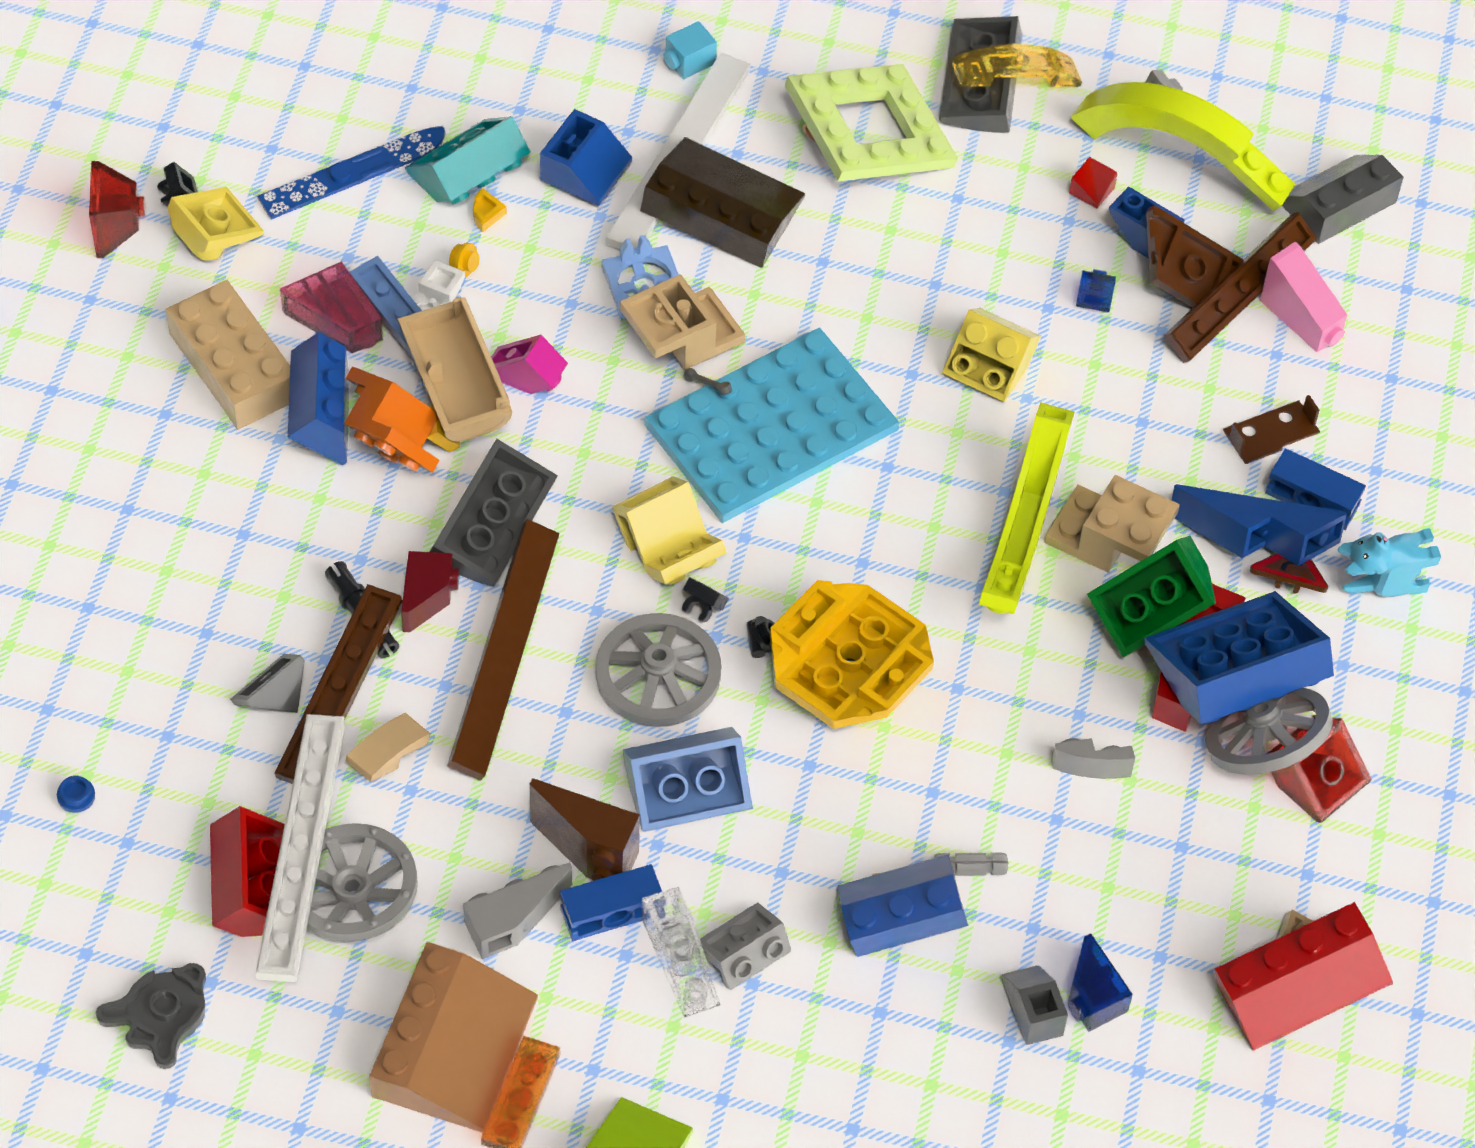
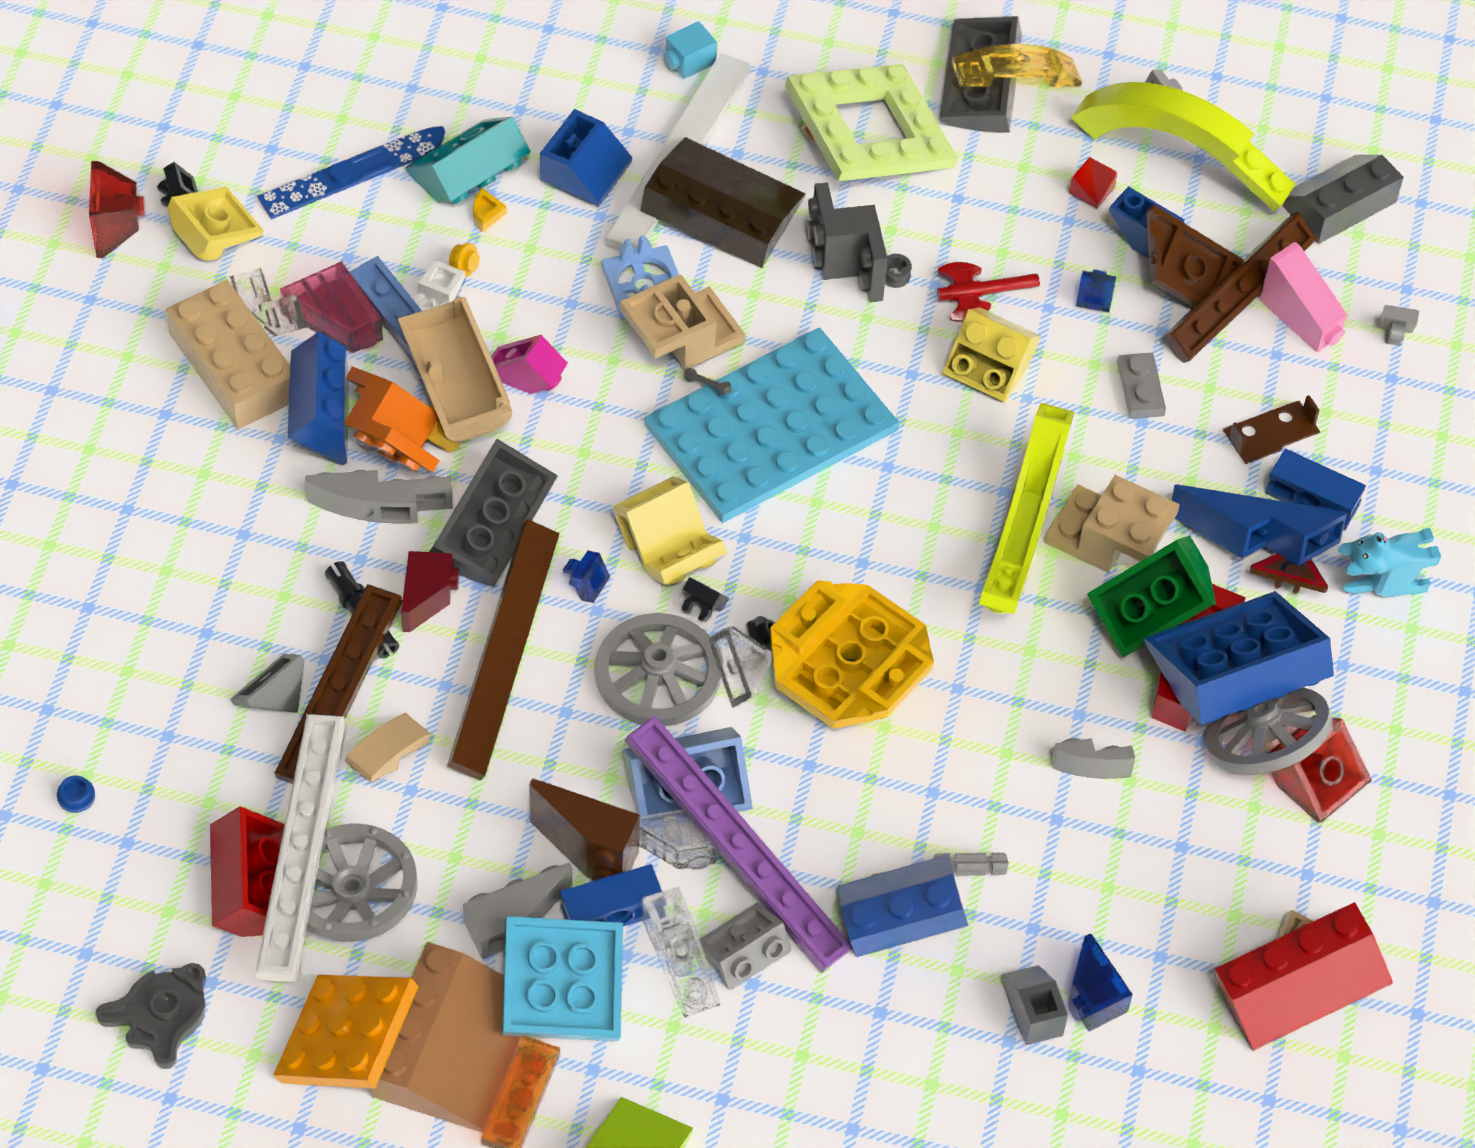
(277, 315): none -> clear tile
(346, 1031): none -> light orange plate
(366, 499): none -> light grey slope
(562, 979): none -> medium azure plate
(588, 575): none -> clear blue tile
(676, 840): none -> clear slope
(738, 843): none -> medium lavender tile
(741, 664): none -> clear slope
(847, 242): none -> dark grey bracket
(899, 261): none -> dark grey bush
(967, 291): none -> red piece
(1141, 385): none -> light grey plate
(1398, 321): none -> light grey tile

